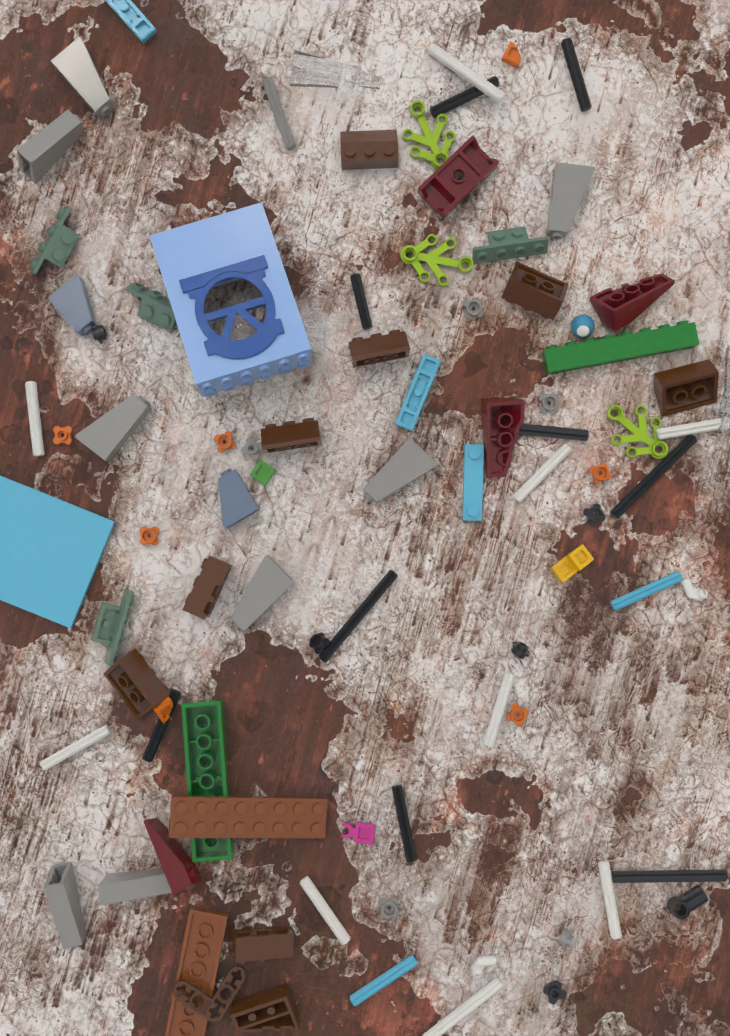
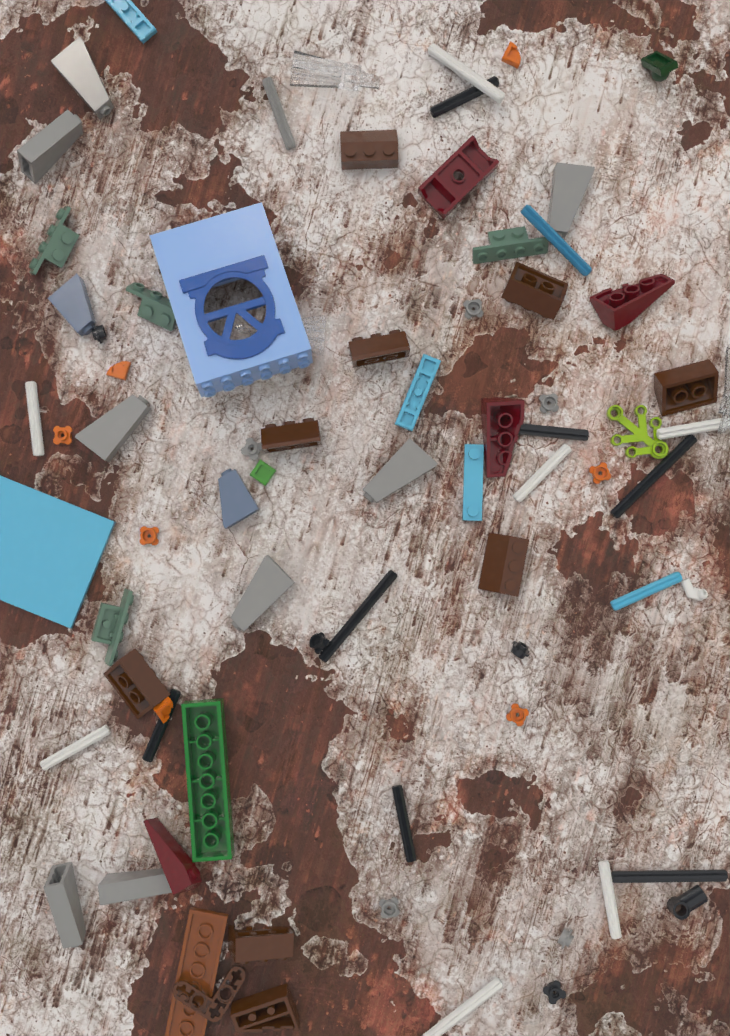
(119, 370): none -> orange tile
(207, 587): reddish brown wedge -> none
(229, 444): orange plate -> none
(247, 817): dark orange plate -> none
(325, 910): white axle -> none
(361, 301): black axle -> none
(362, 833): dark pink plate -> none
(383, 980): medium azure axle -> none
(430, 140): lime plant -> none
(433, 258): lime plant -> none
(480, 963): white arm -> none
(499, 709): white axle -> none
(503, 564): none -> reddish brown slope
(555, 239): none -> dark azure axle
(571, 563): yellow slope -> none
(576, 74): black axle -> none
(582, 326): dark azure piece -> none
(589, 514): black plate -> none
(620, 348): green brick -> none
(659, 65): none -> dark green tile

